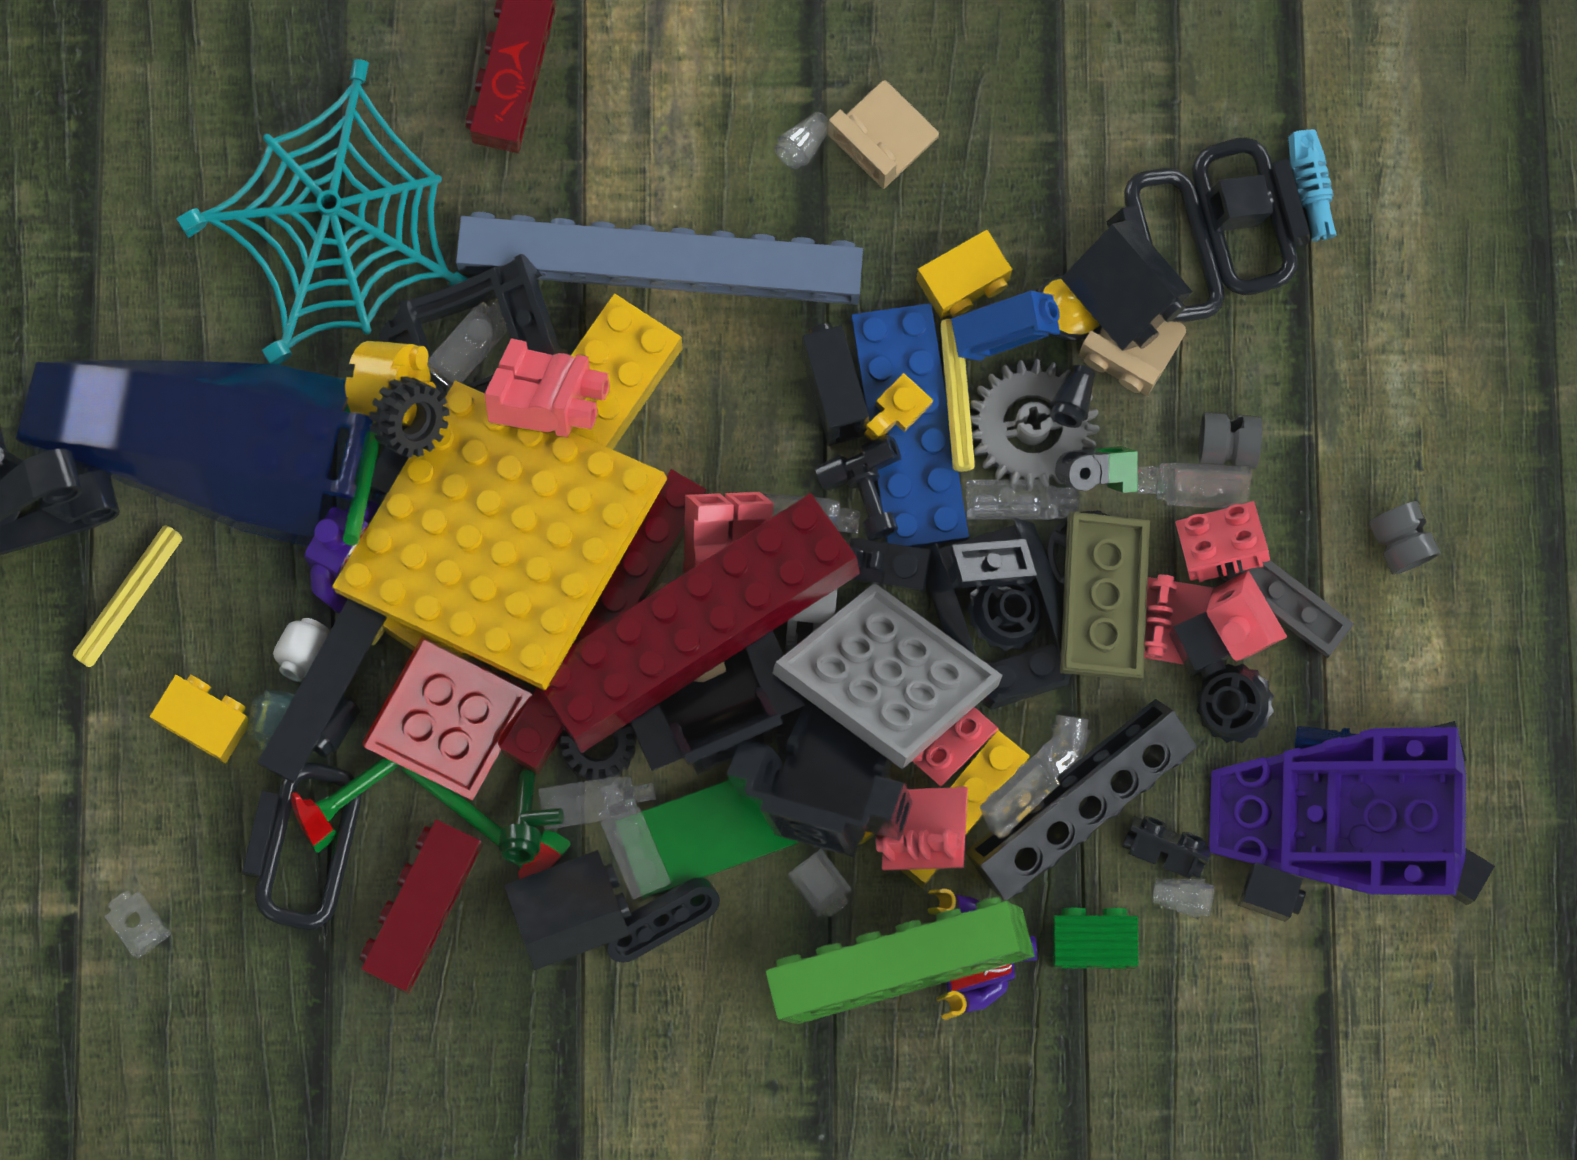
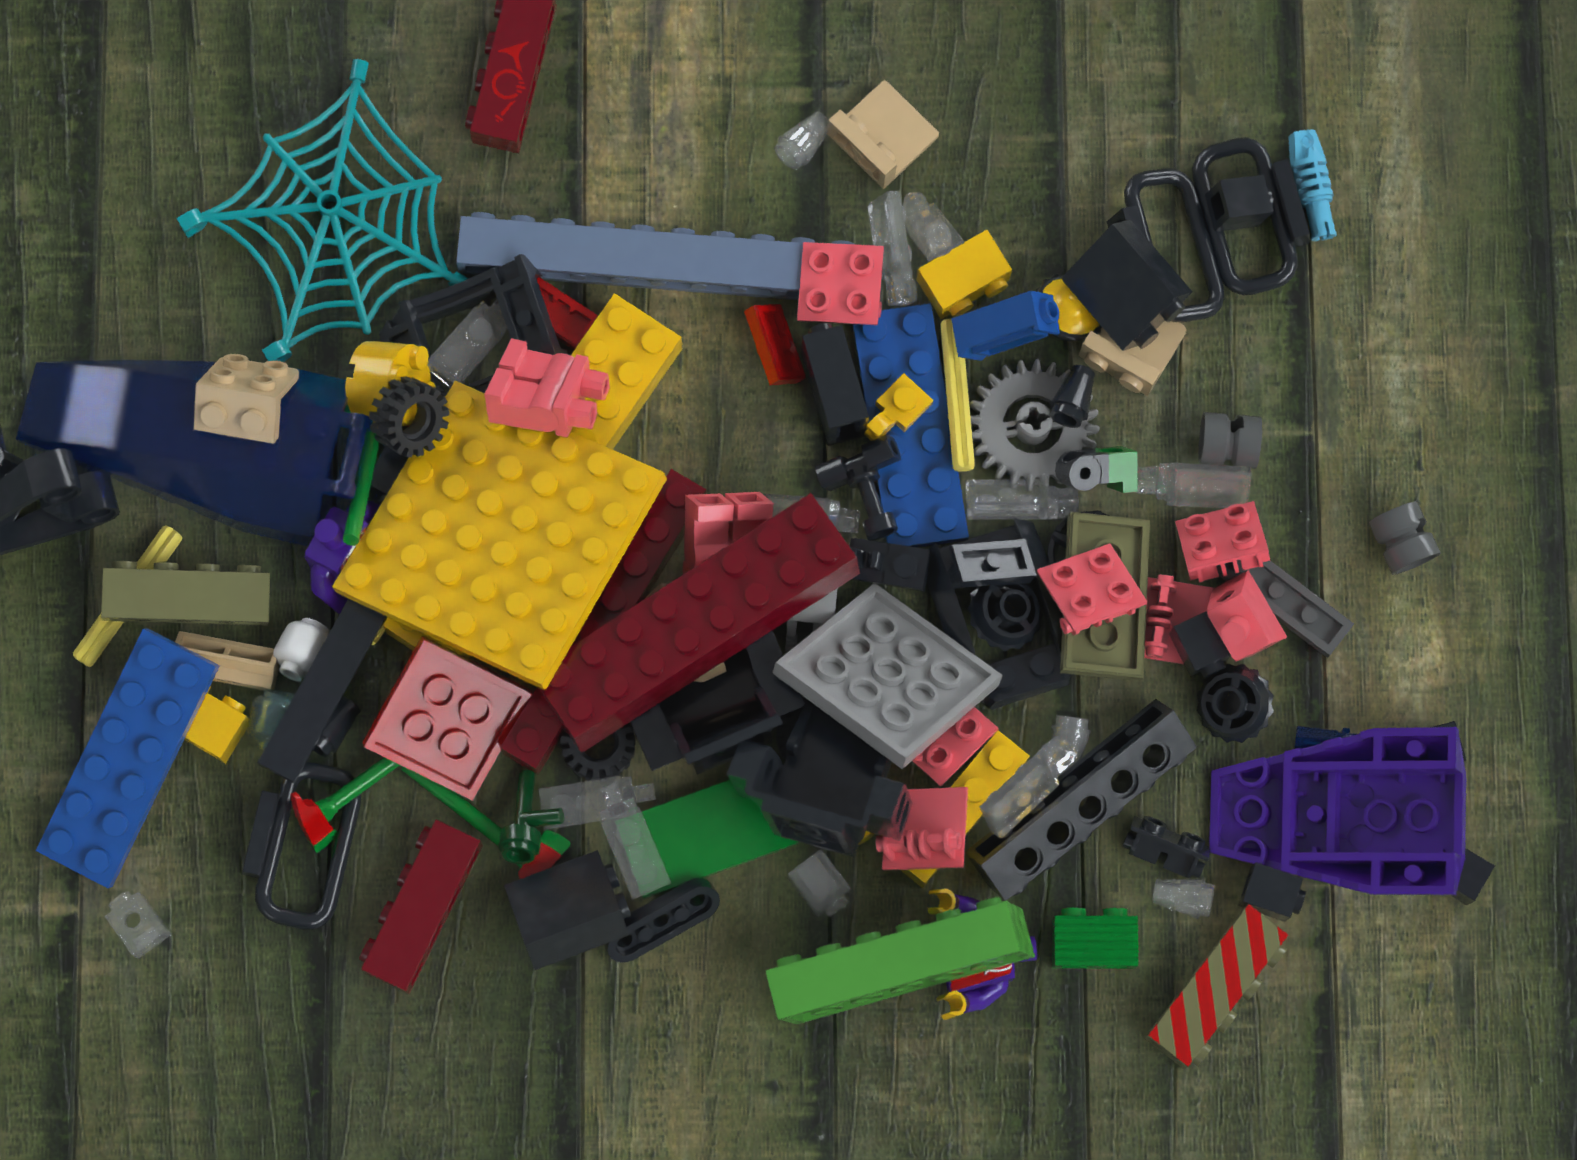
(127, 758): none -> blue plate
(185, 595): none -> olive brick
(239, 662): none -> tan piece
(243, 397): none -> tan bracket
(567, 316): none -> red plate
(774, 344): none -> red plate
(840, 283): none -> coral hinge
(888, 230): none -> clear hinge
(929, 227): none -> clear hinge
(1091, 589): none -> coral hinge
(1216, 987): none -> brick

